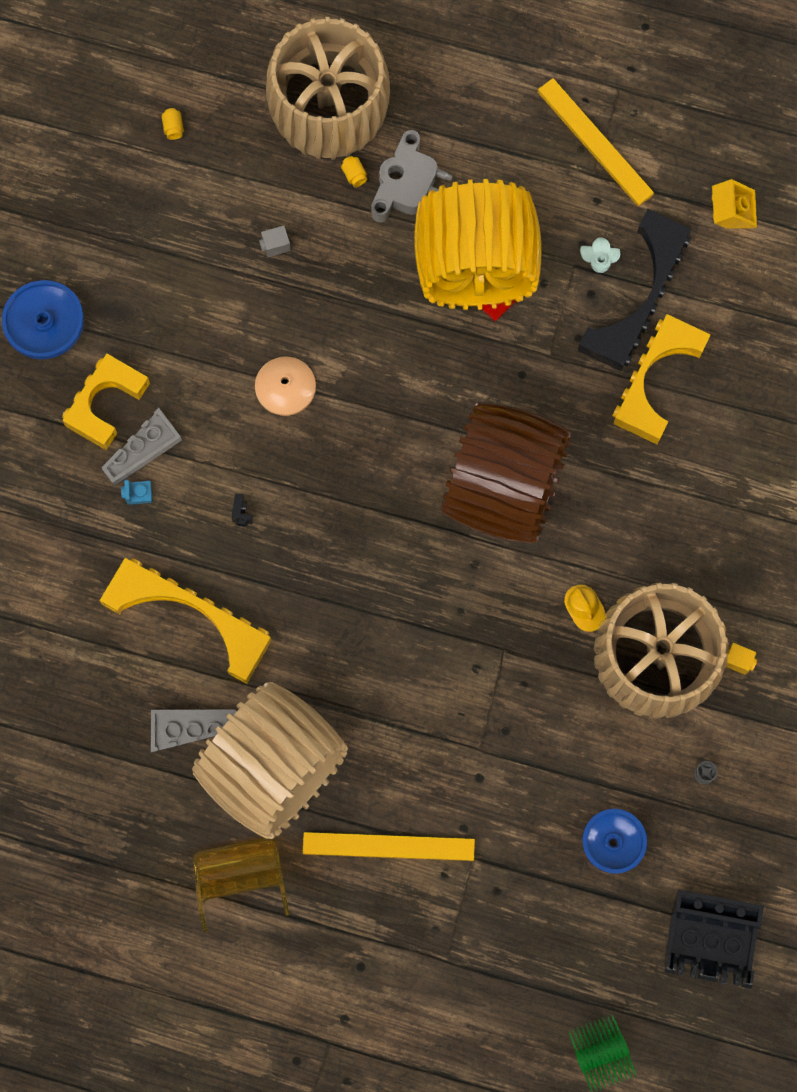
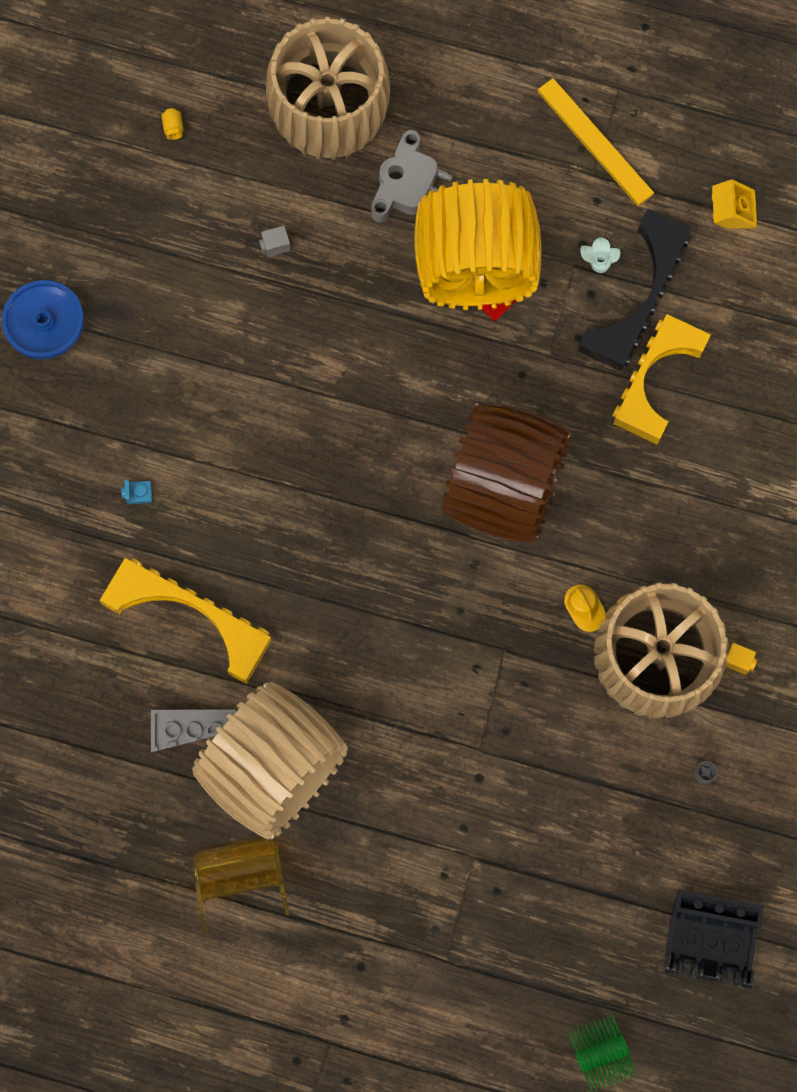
(109, 374): yellow arch -> none
(143, 447): light grey wing -> none
(238, 508): black bracket -> none
(289, 397): light nougat dish -> none
(354, 171): yellow brick -> none
(388, 846): yellow tile -> none
(626, 831): blue dish -> none

